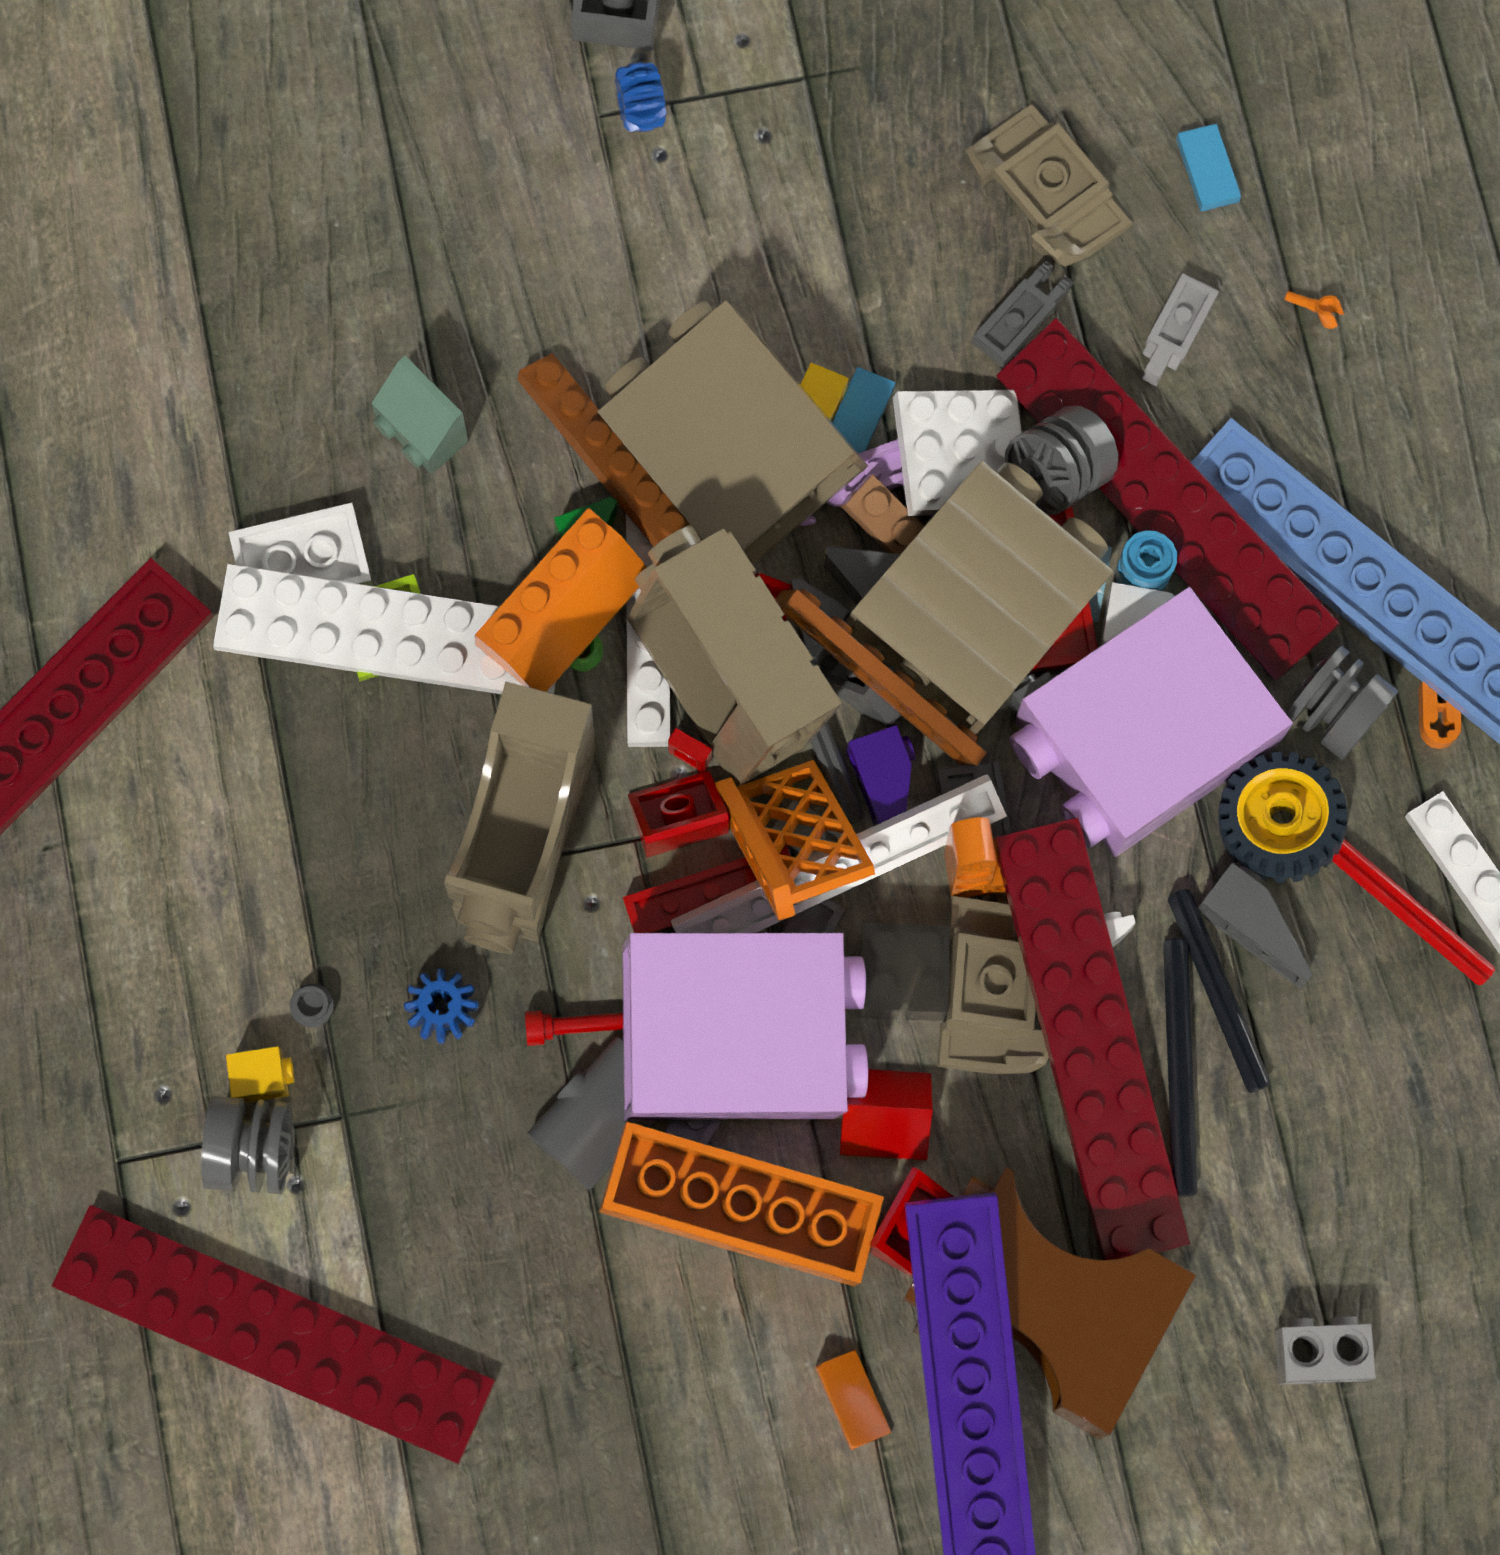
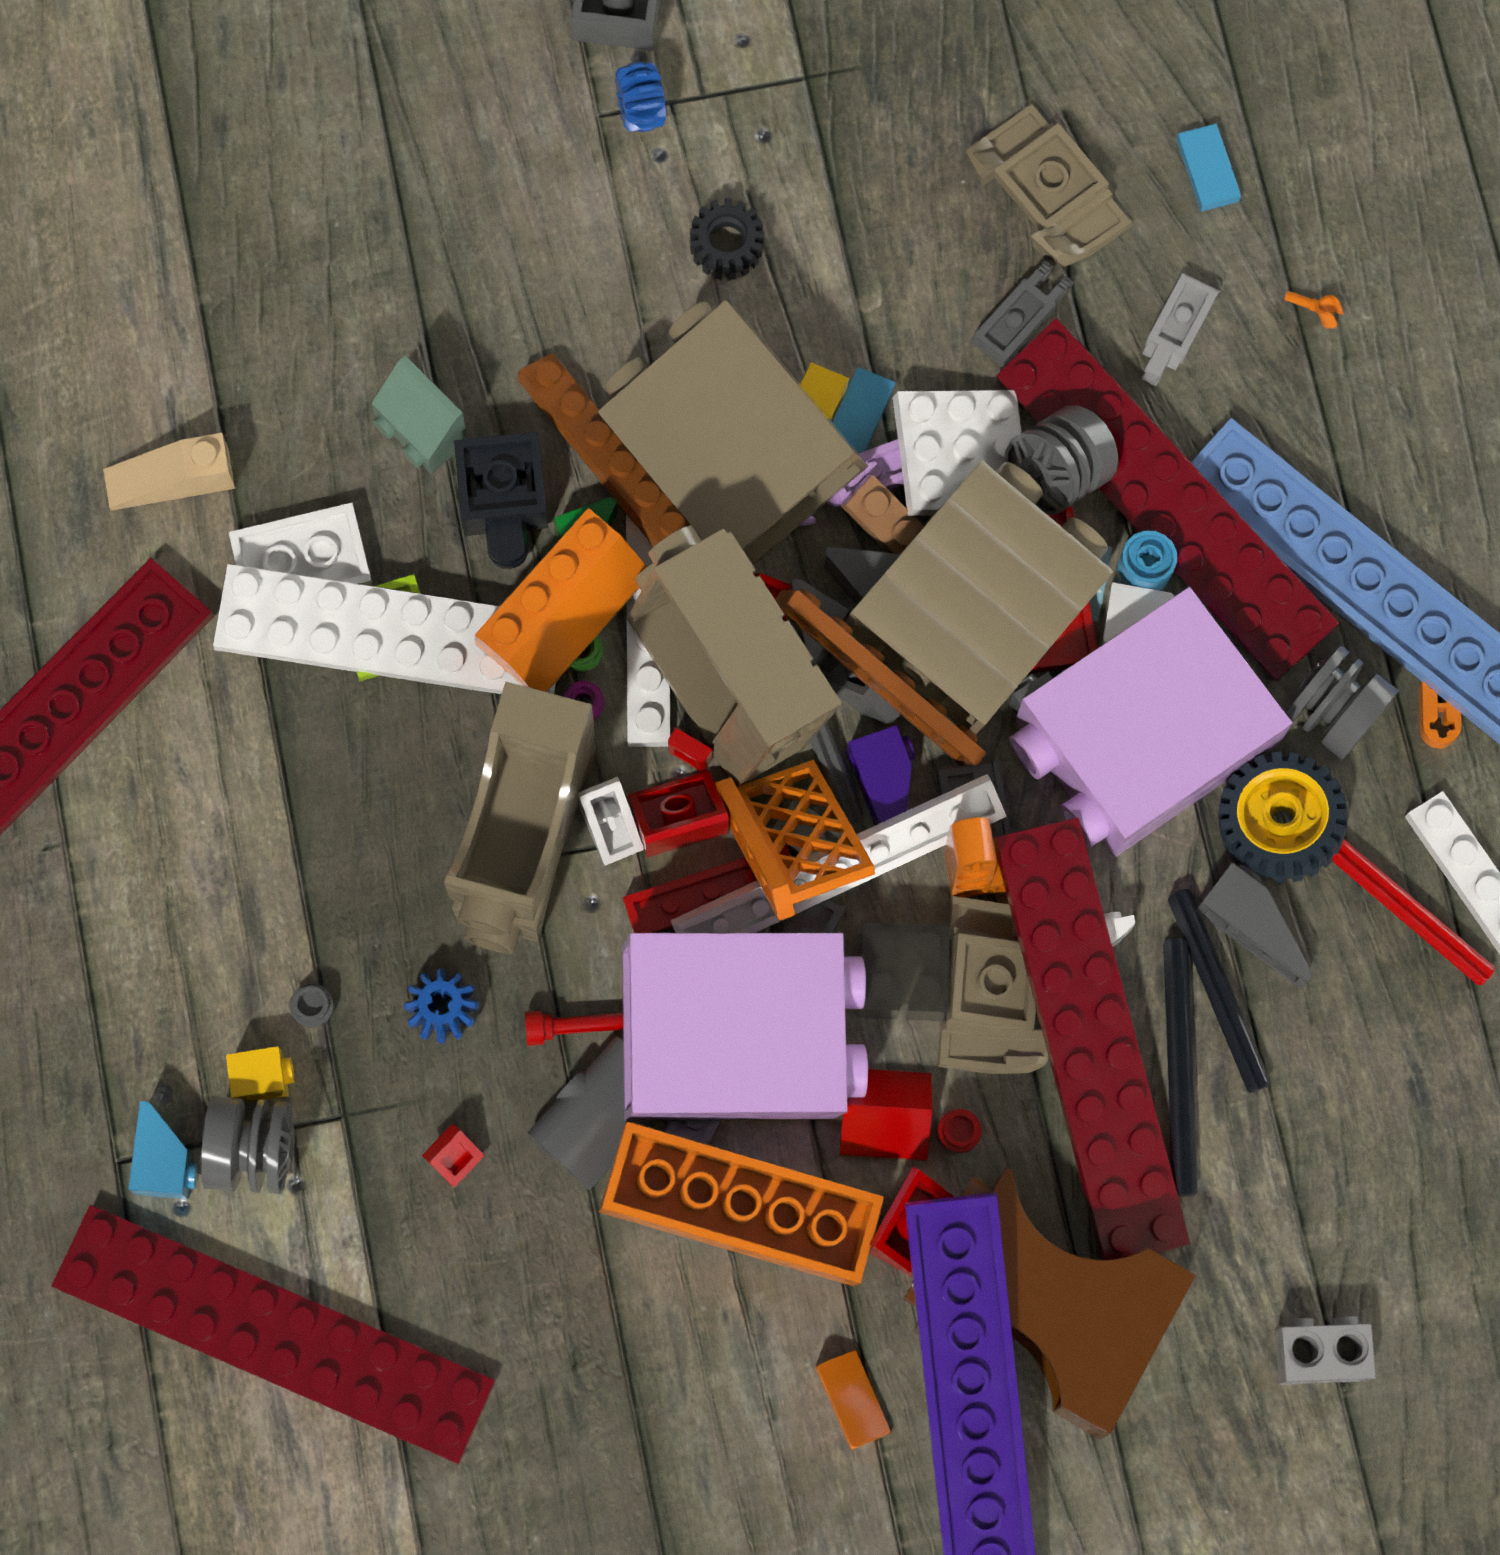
(160, 1159): none -> dark azure slope
(171, 473): none -> tan slope
(453, 1155): none -> red plate
(503, 498): none -> black brick
(589, 690): none -> magenta plate
(610, 821): none -> white slope
(733, 217): none -> black tyre
(959, 1130): none -> red plate

